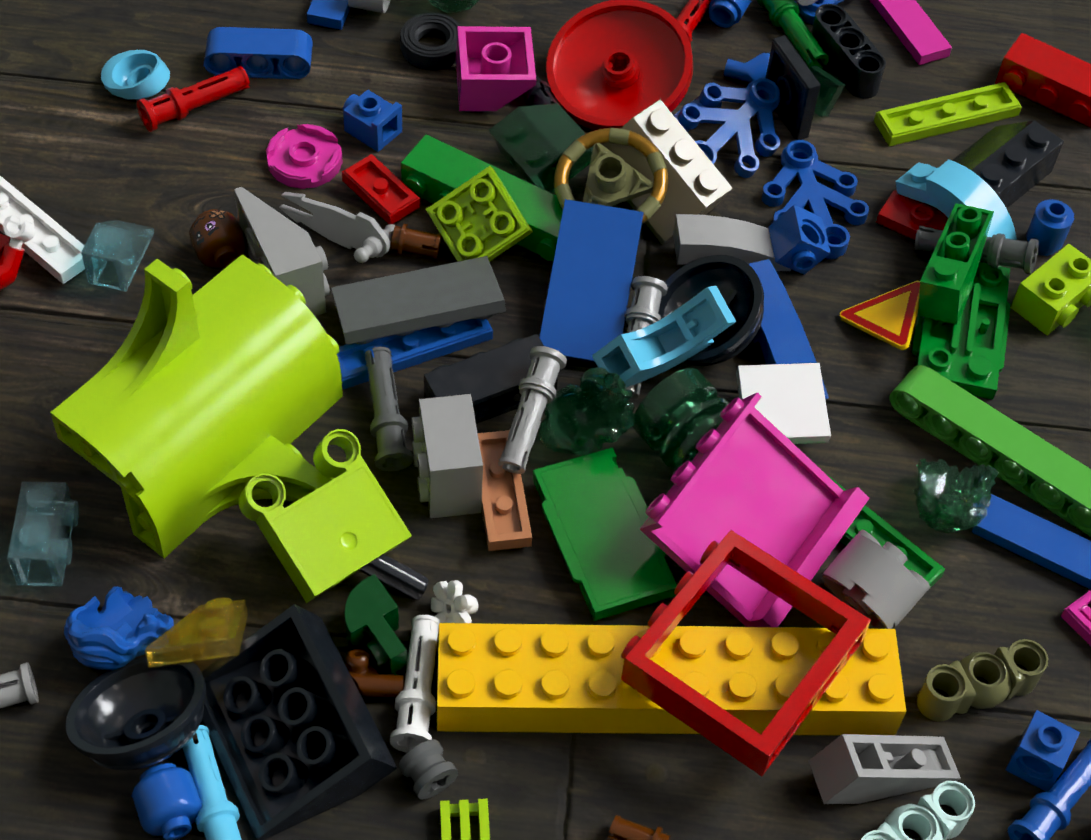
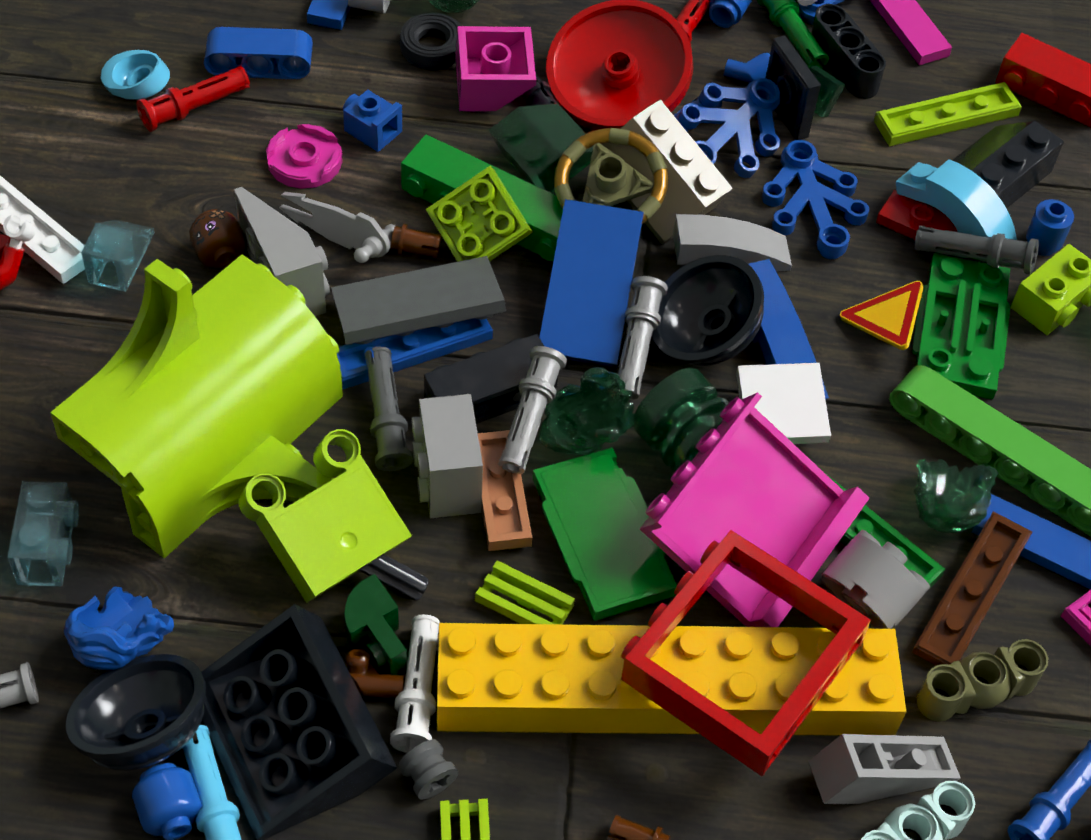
(204, 634): clear yellow wing -> none
(381, 189): red plate -> none
(451, 604): white plant -> none
(527, 593): none -> lime tile
(668, 341): medium azure arch -> none
(799, 239): blue brick -> none
(954, 264): green slope -> none
(972, 591): none -> reddish brown tile
(1042, 751): blue brick -> none

